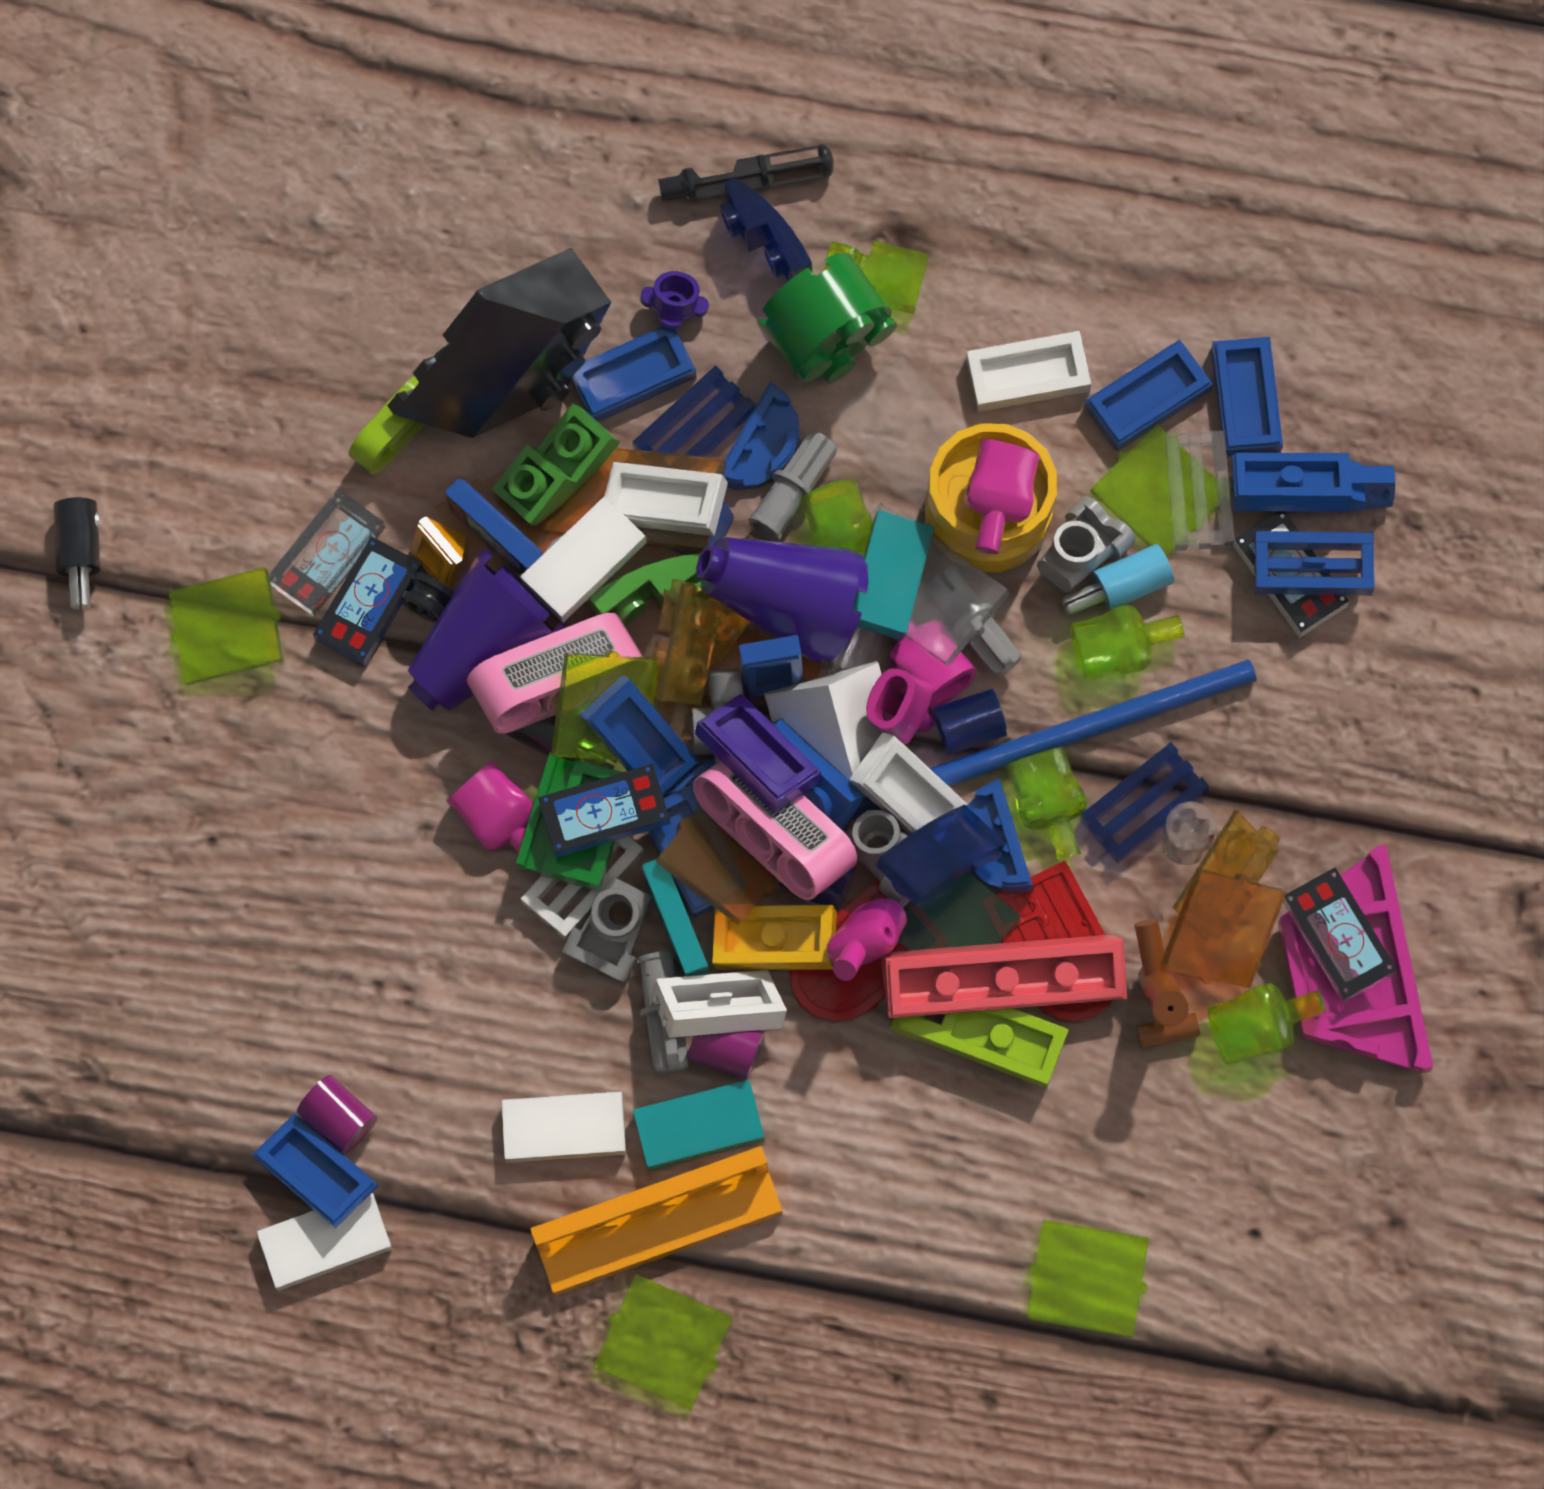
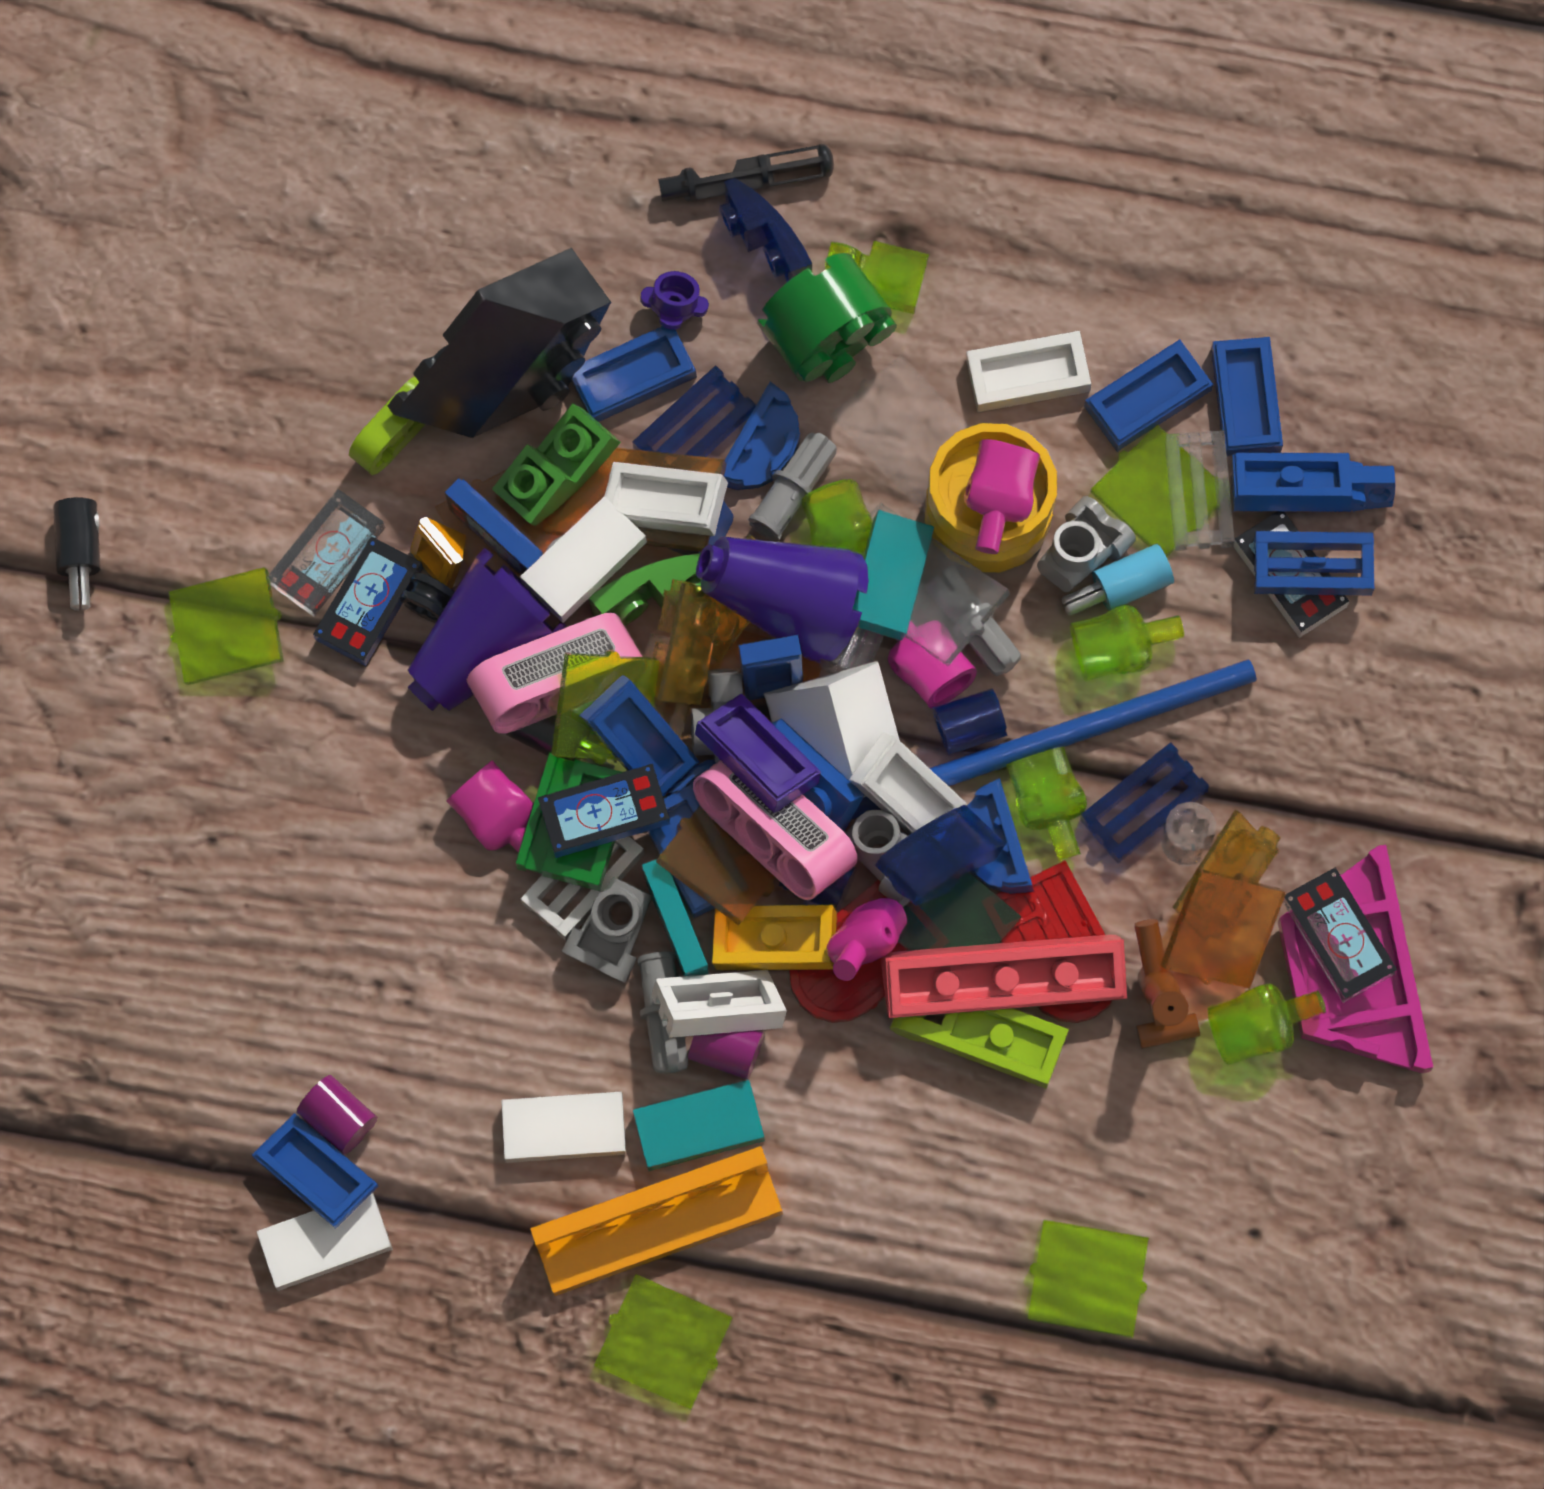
(900, 705): dark pink piece -> none

